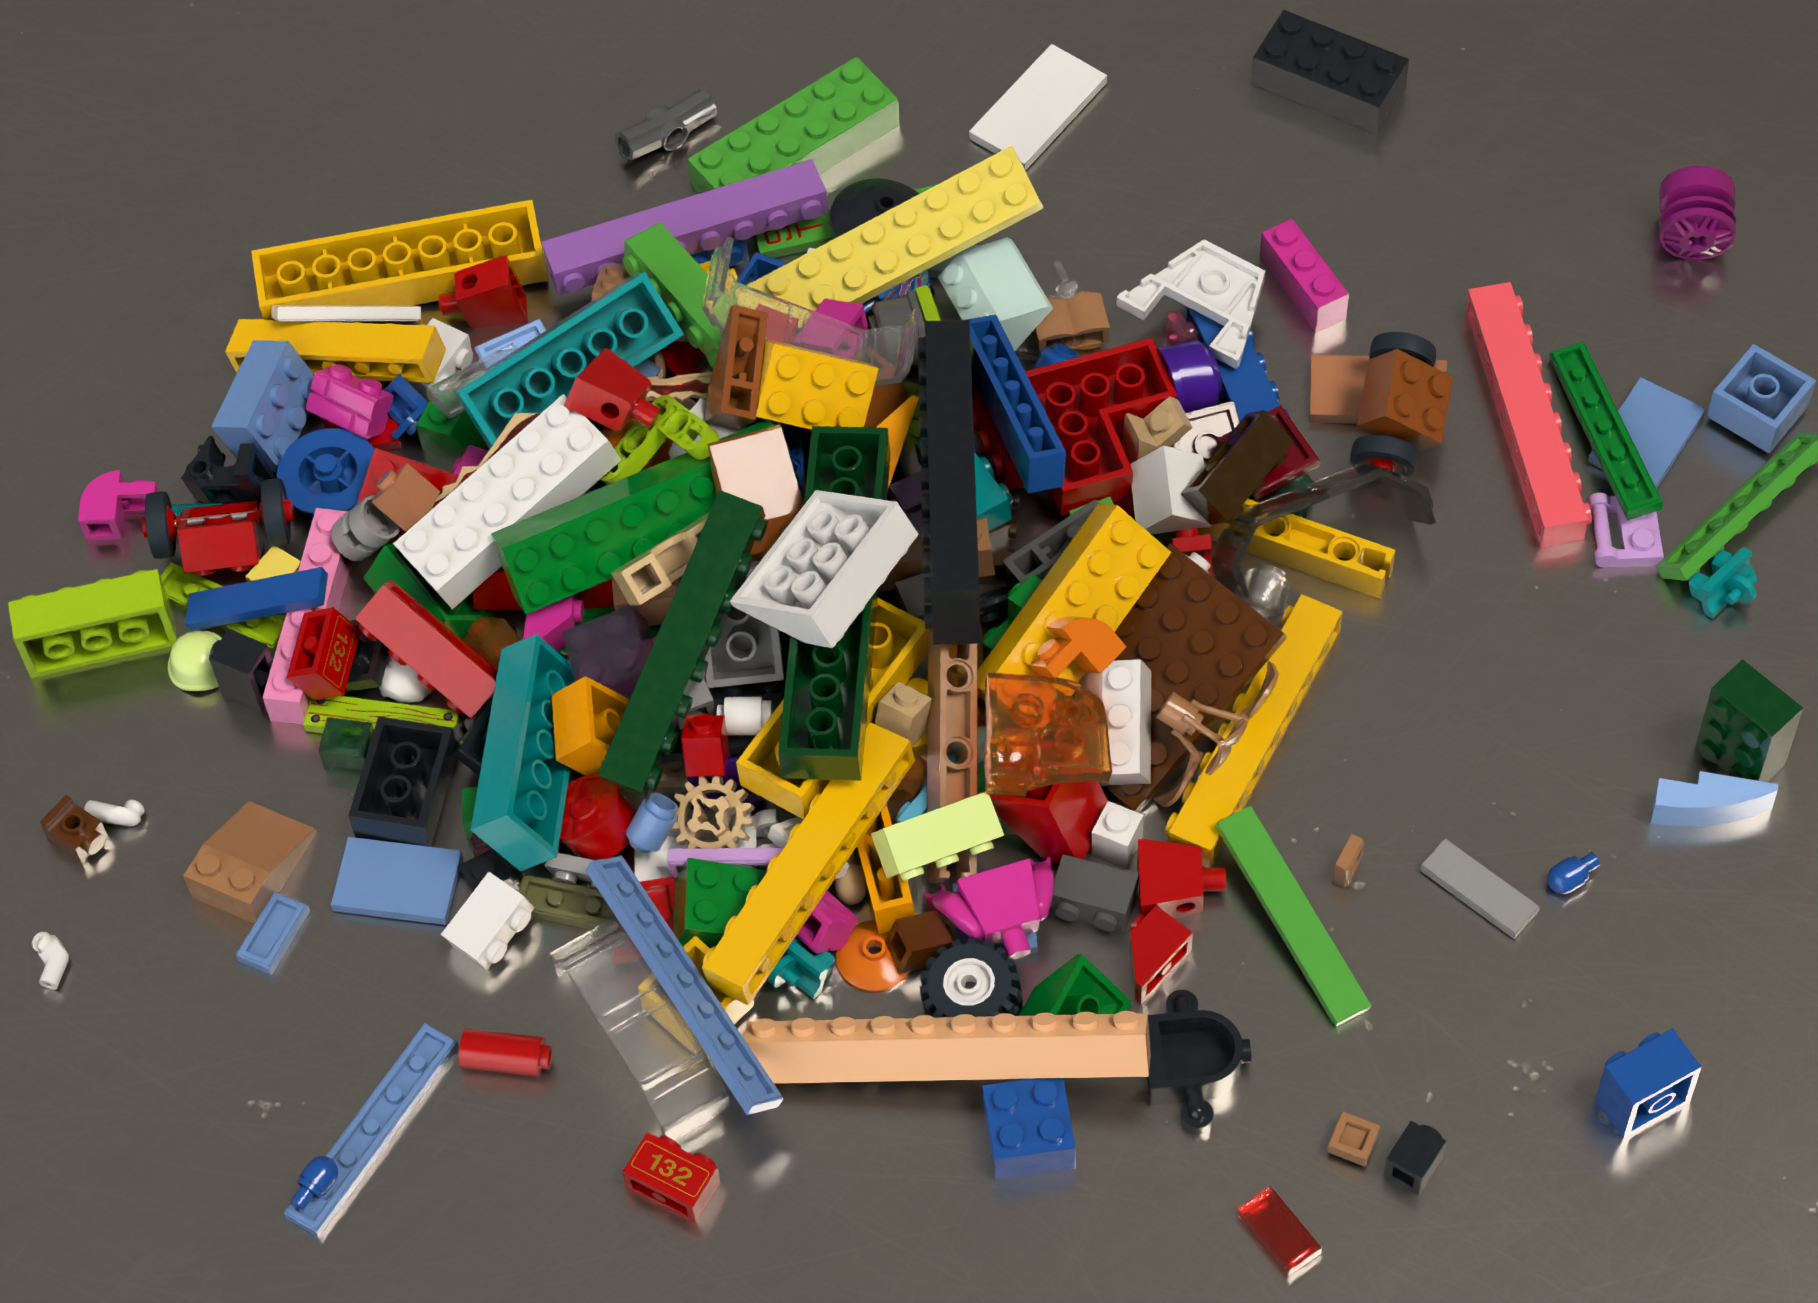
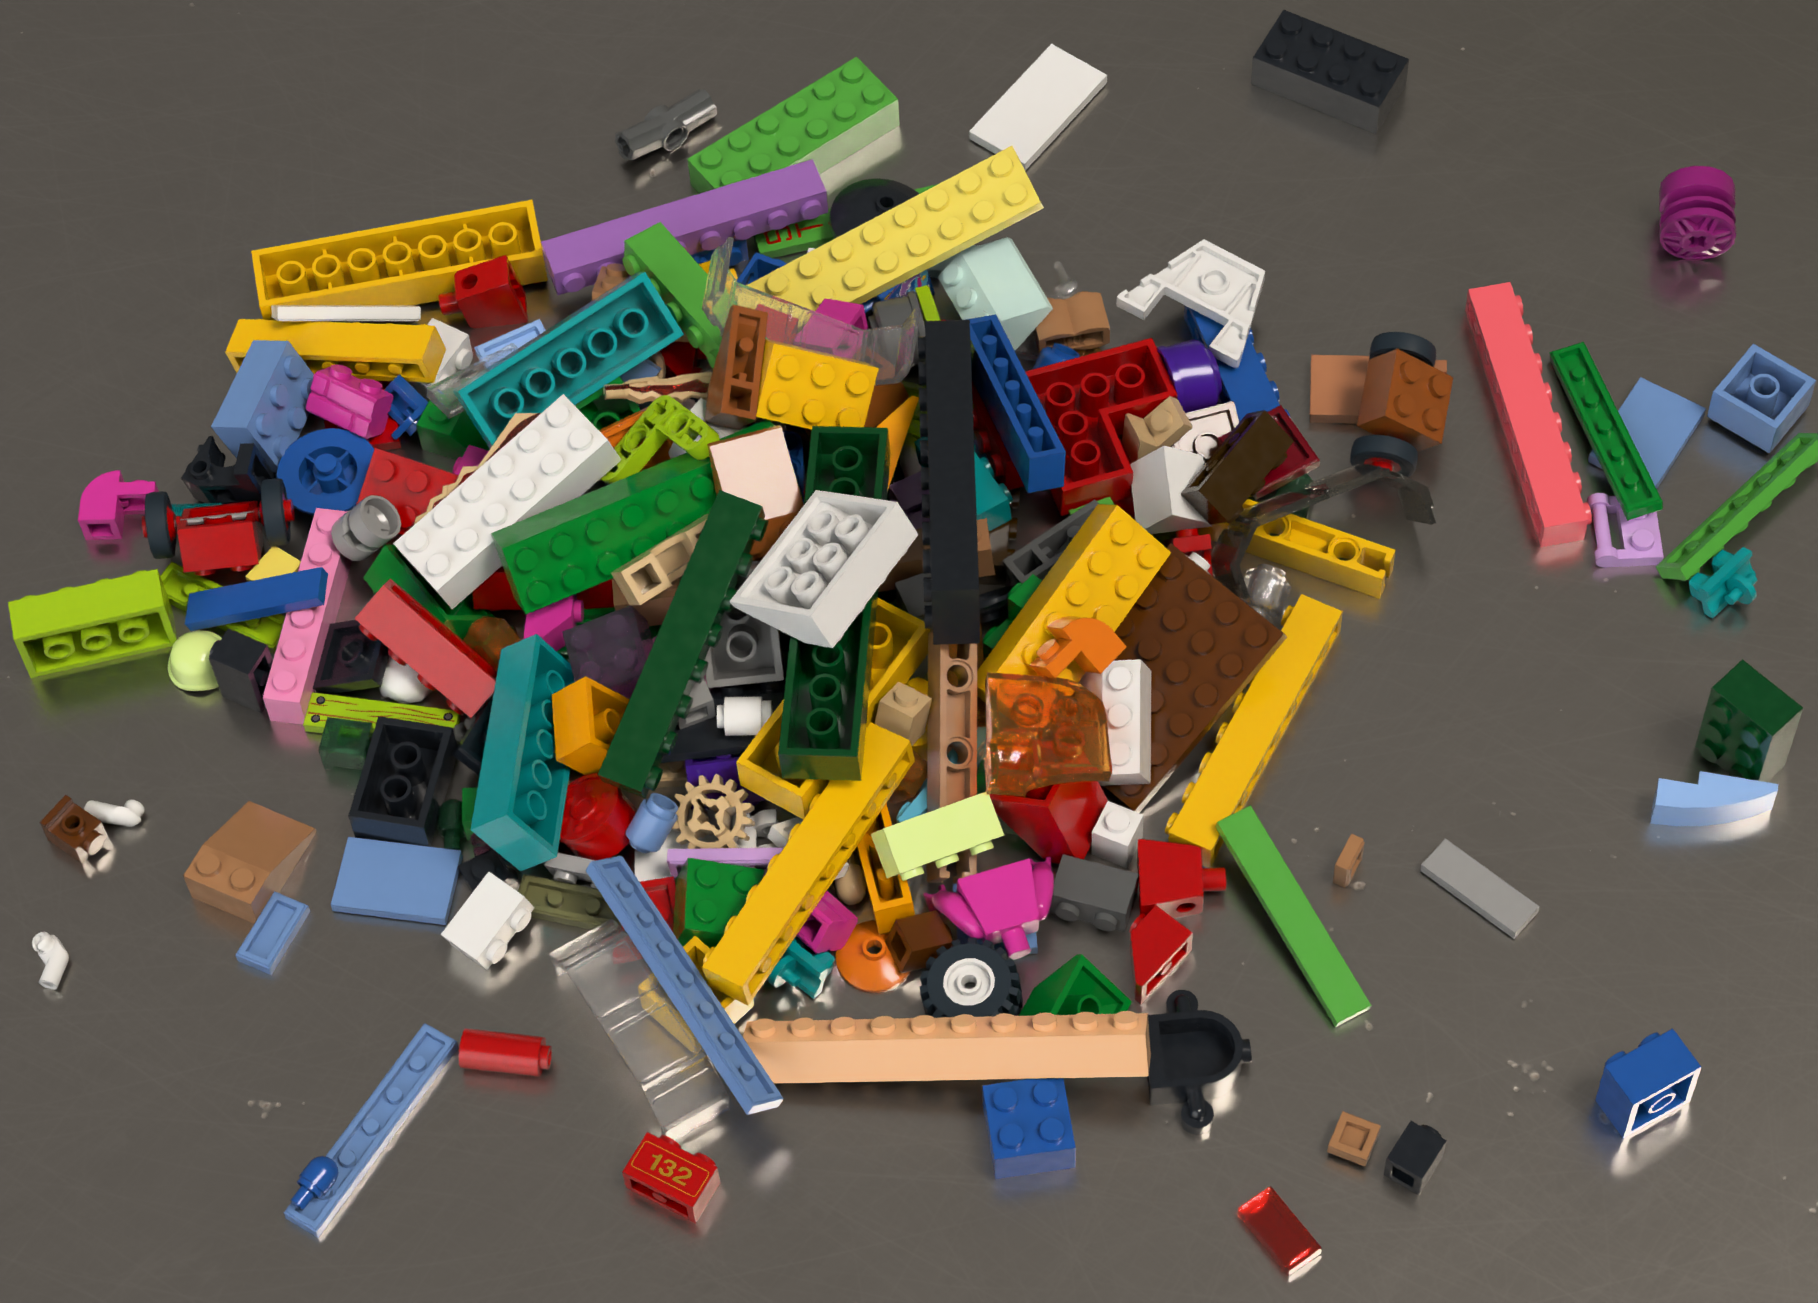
(323, 653): red brick -> none
(405, 496): nougat brick -> none
(450, 823): none -> clear green cylinder
(612, 393): red torso -> none
(705, 745): red brick -> none
(1178, 329): clear pink plate -> none
(1184, 717): medium nougat plant -> none
(1304, 275): dark pink brick -> none
(1571, 873): blue cylinder -> none

